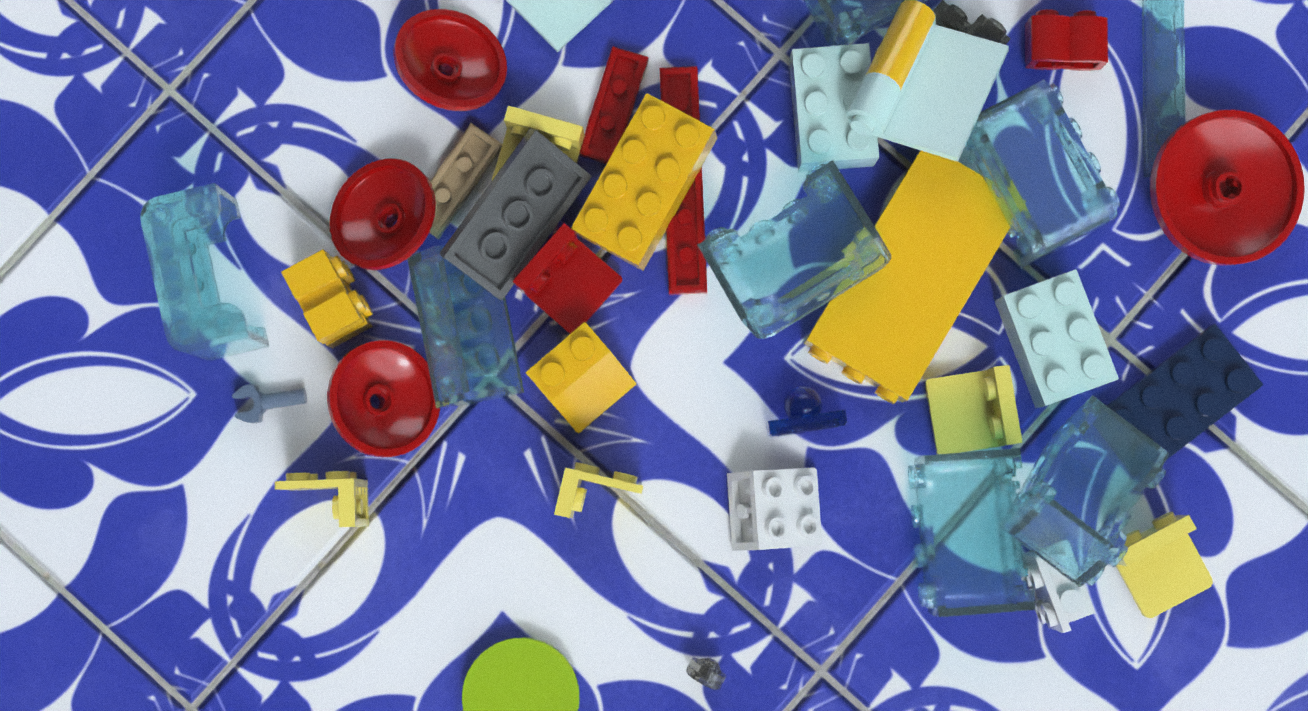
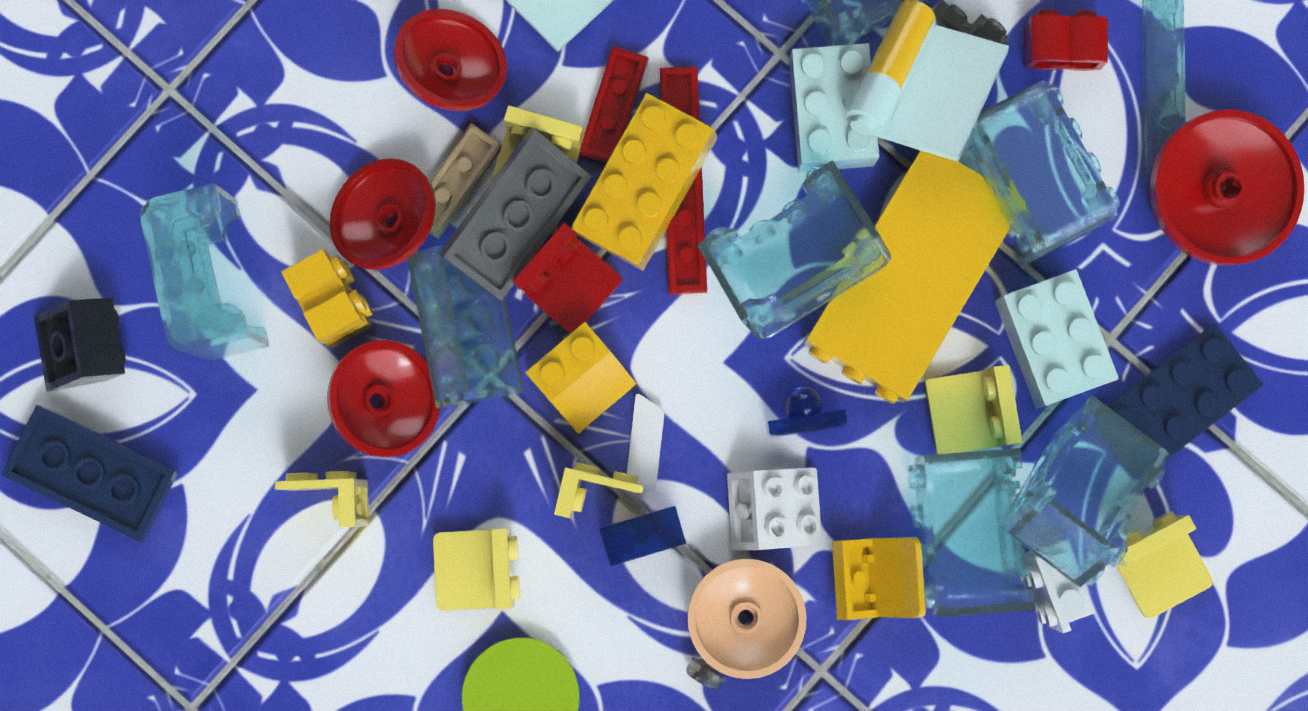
(79, 343): none -> black slope
(90, 473): none -> dark blue plate
(263, 401): sand blue bar -> none
(476, 569): none -> light yellow bracket
(642, 536): none -> clear blue brick
(645, 442): none -> white sticker
(750, 648): none -> light nougat dish
(878, 578): none -> yellow bracket

